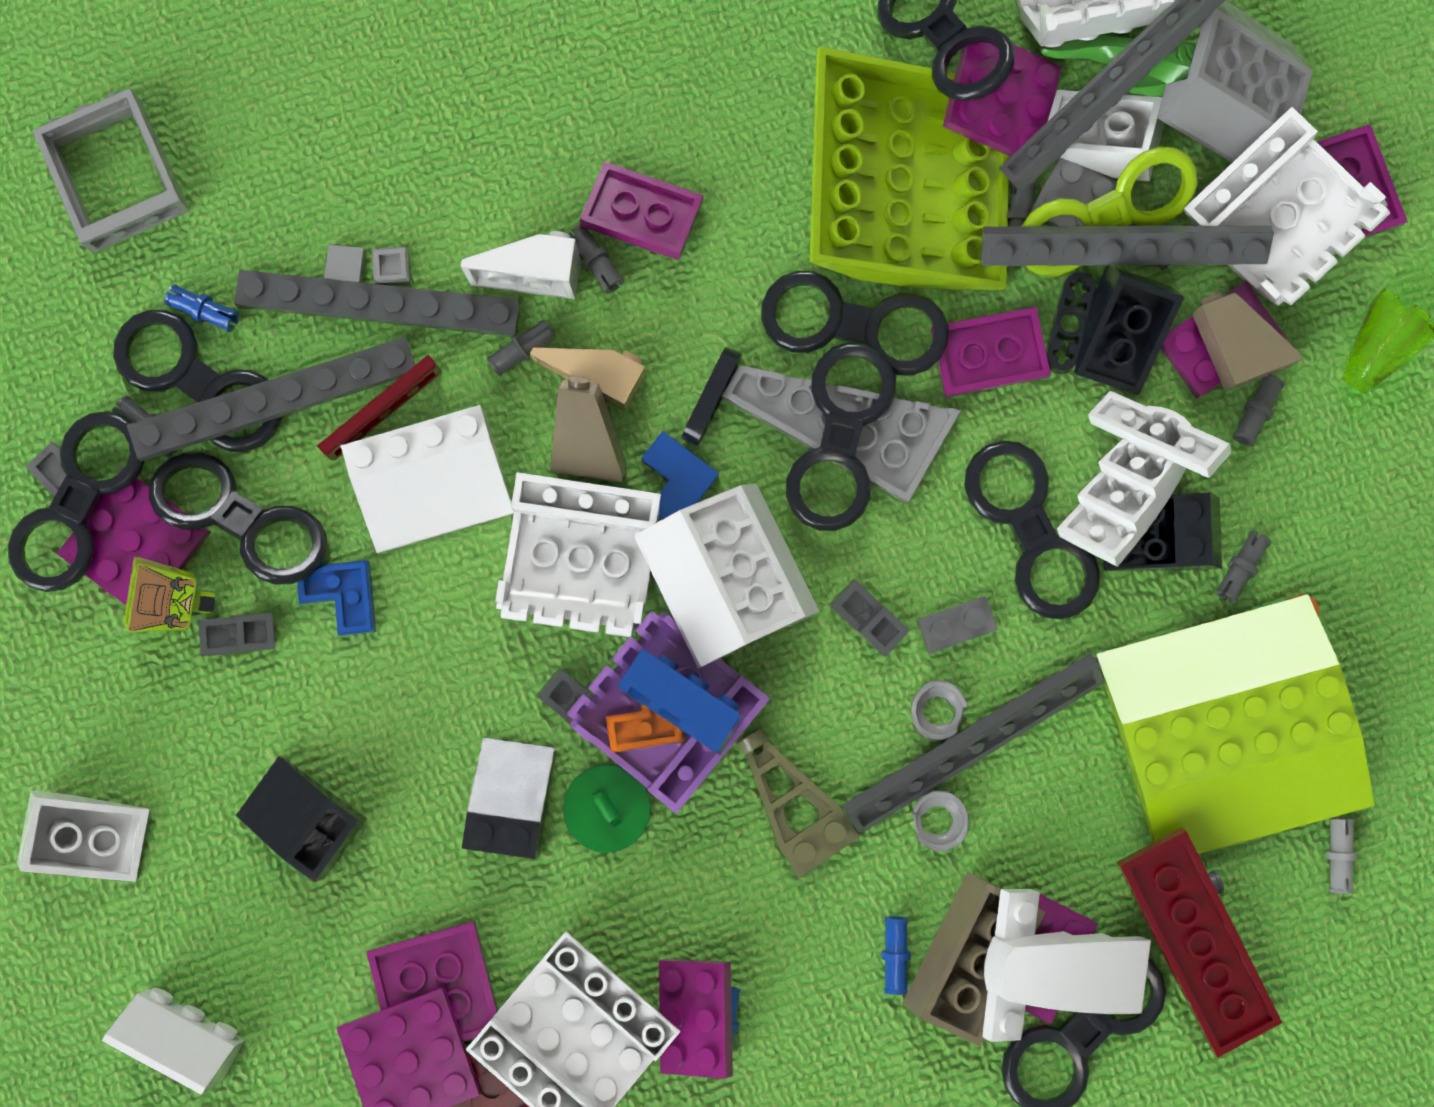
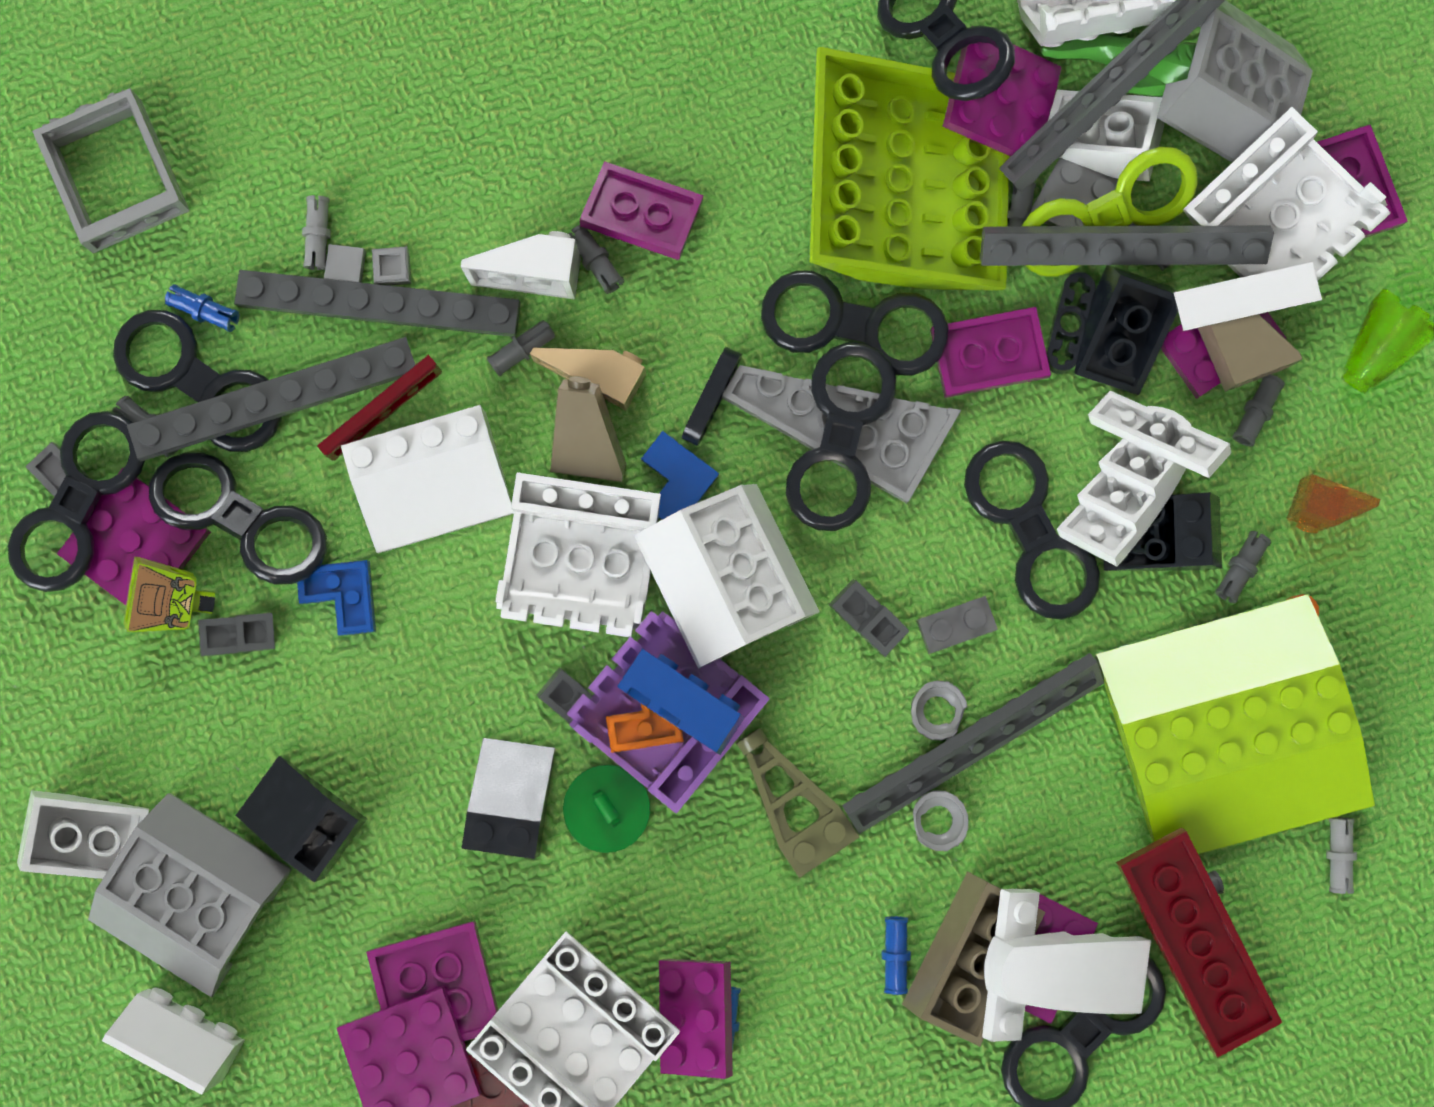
(186, 892): none -> light grey slope
(316, 232): none -> light grey pin
(1247, 296): none -> white sticker
(1324, 504): none -> clear orange slope

